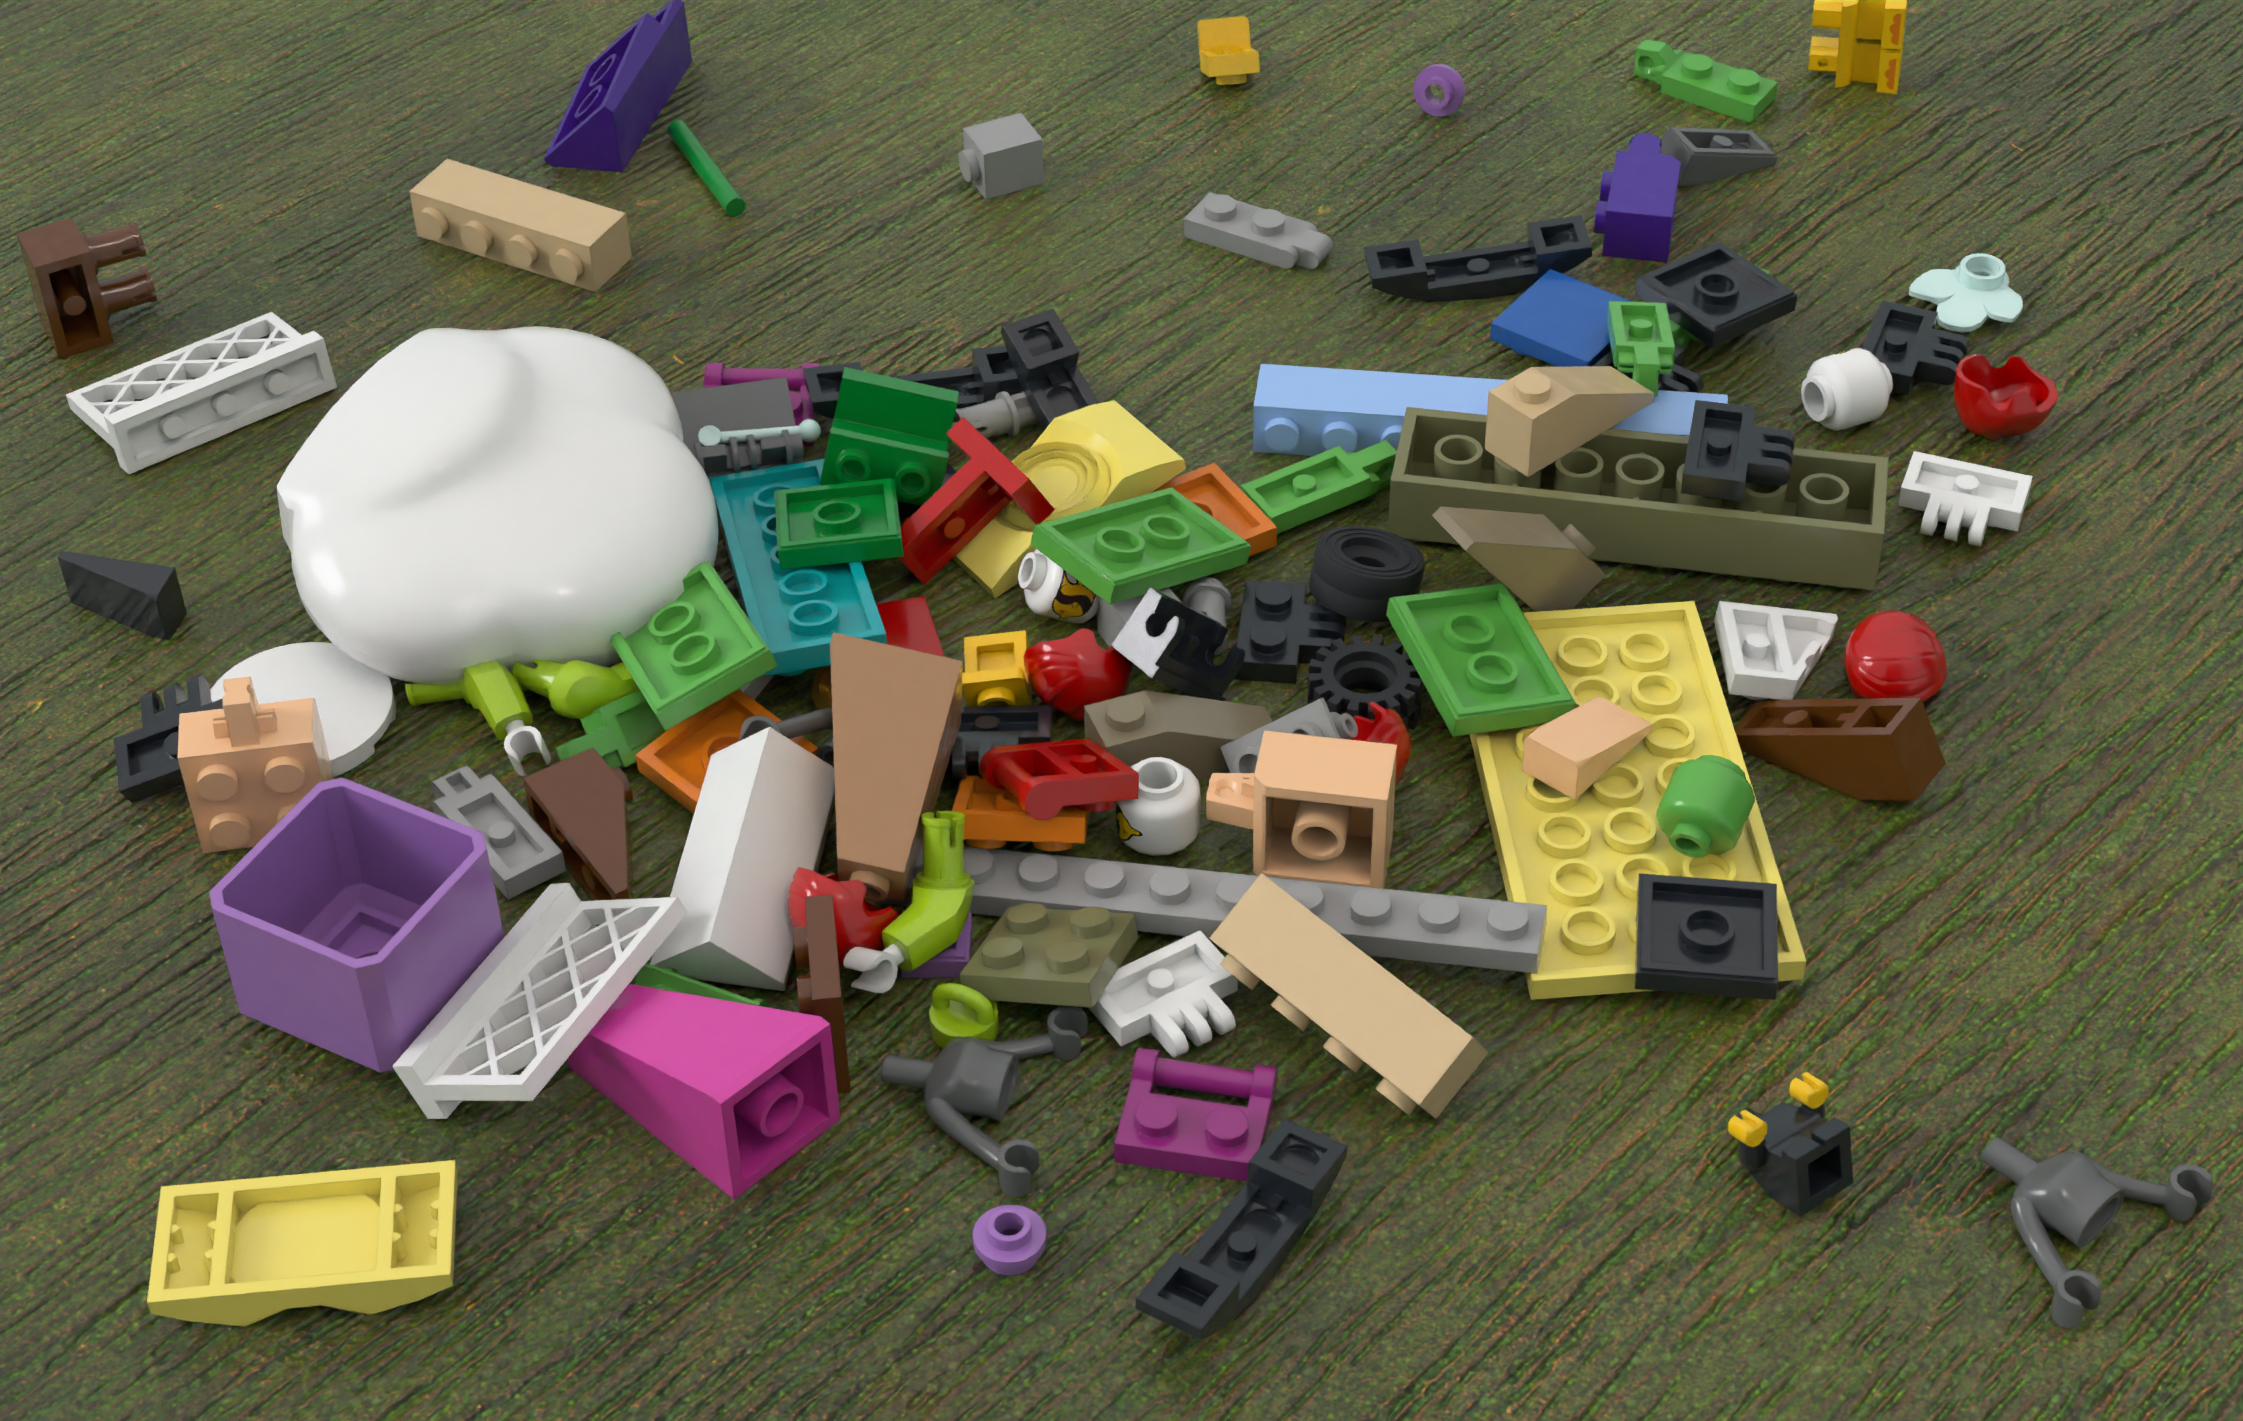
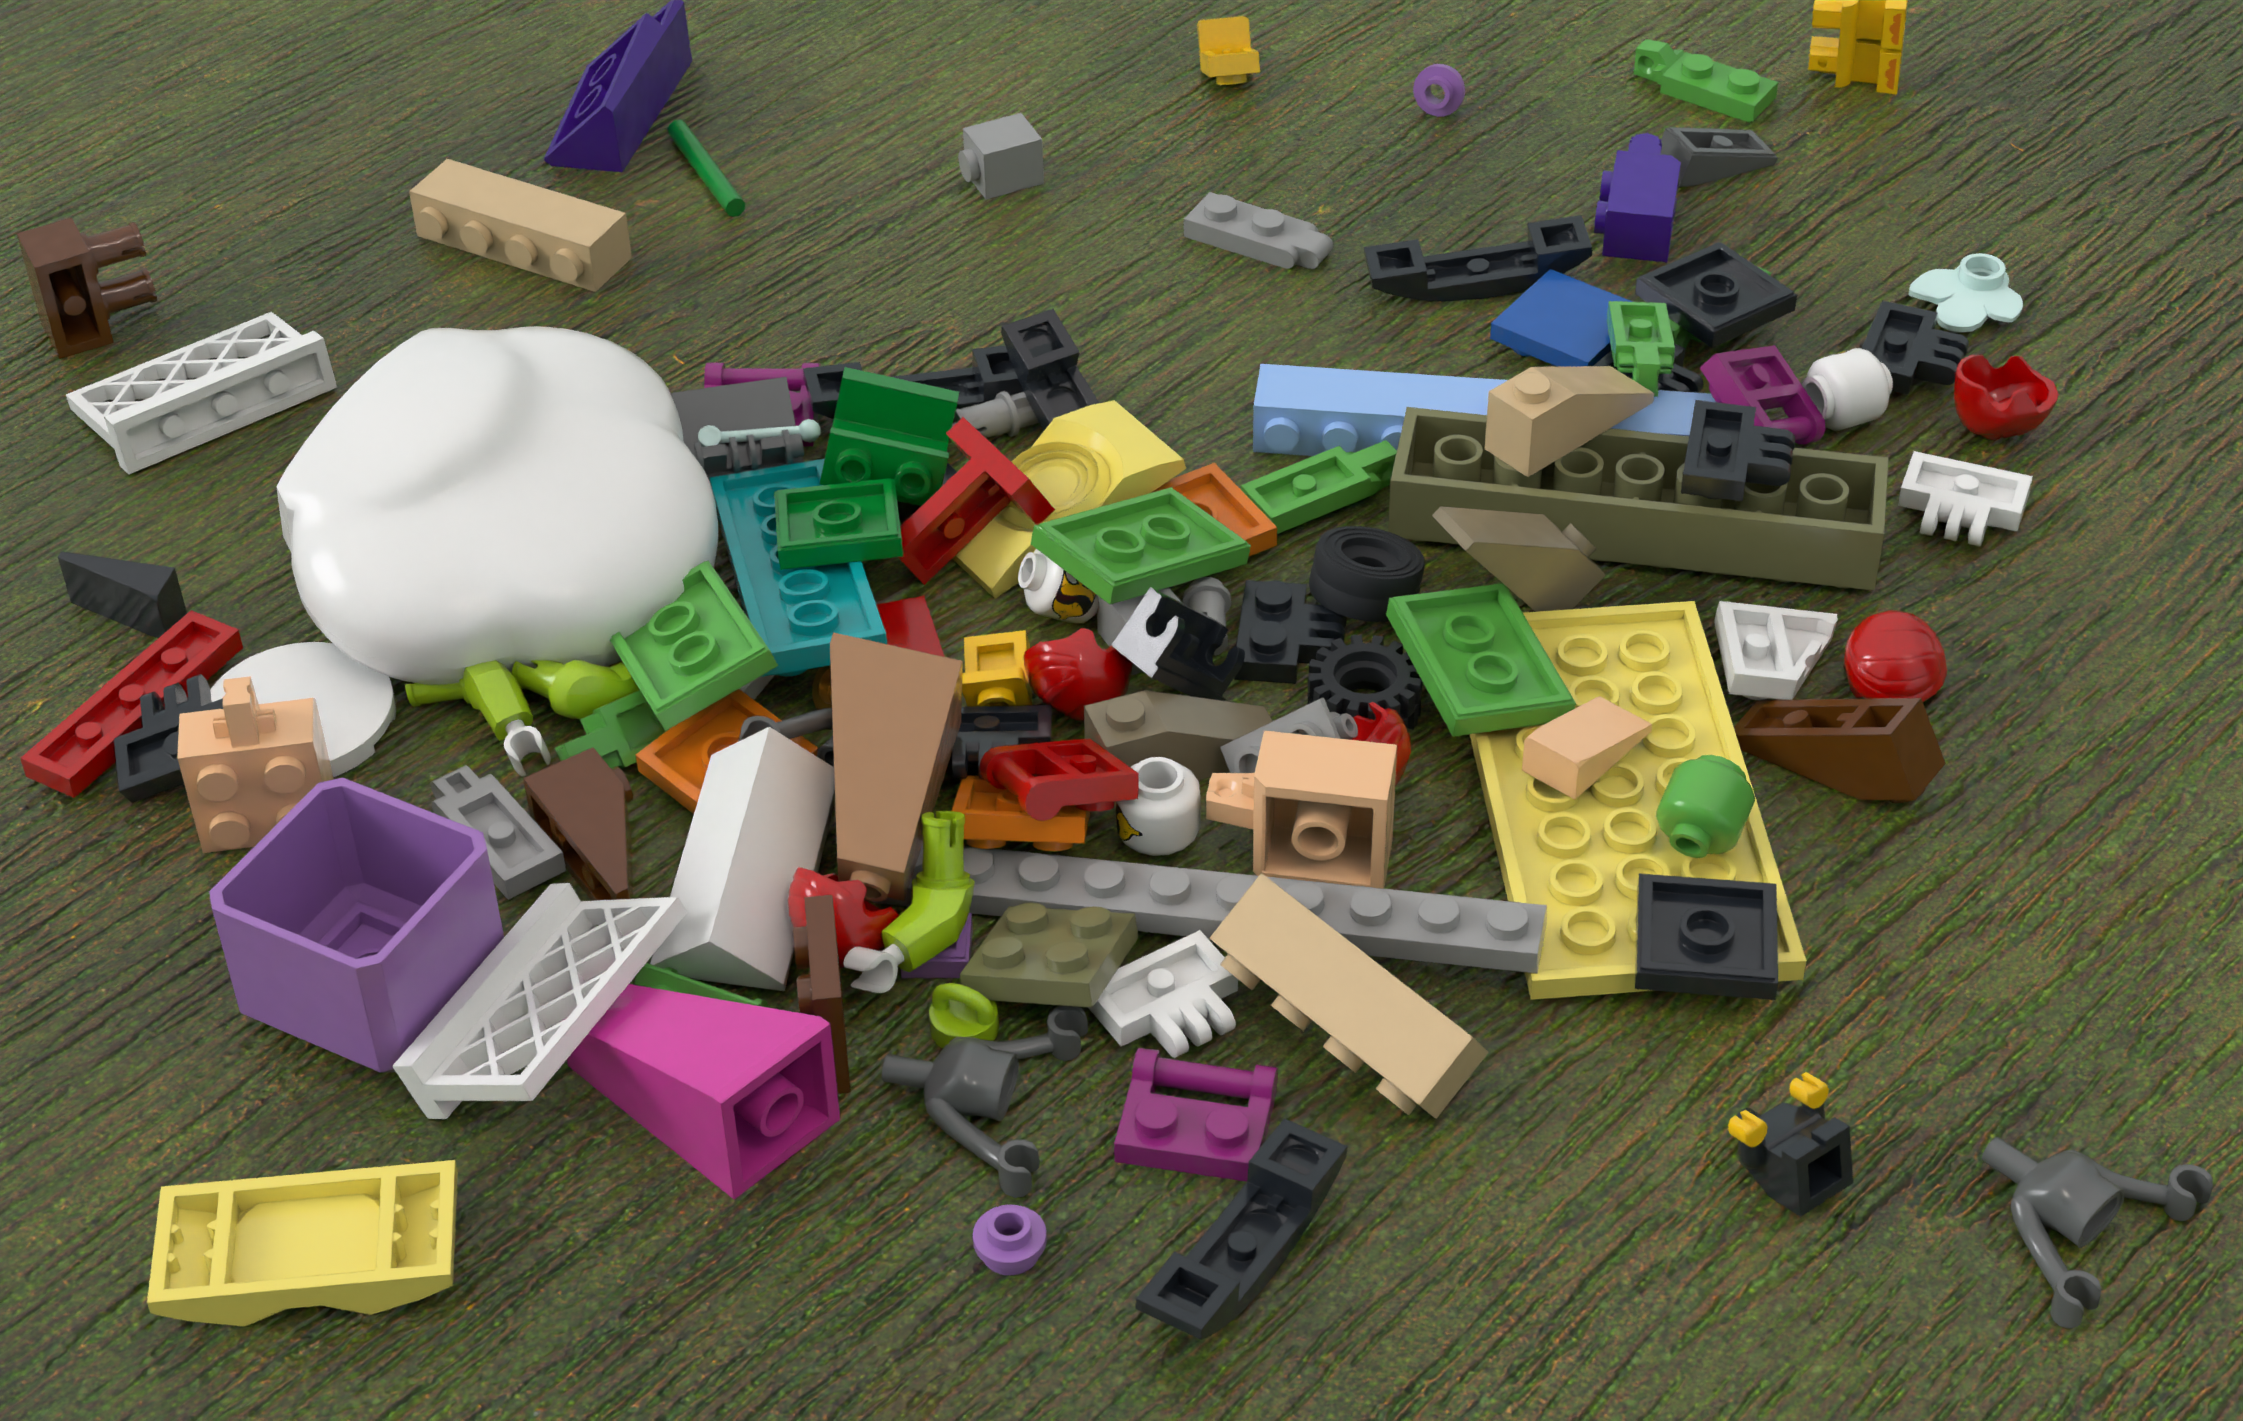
(84, 741): none -> red plate
(1764, 381): none -> magenta plate

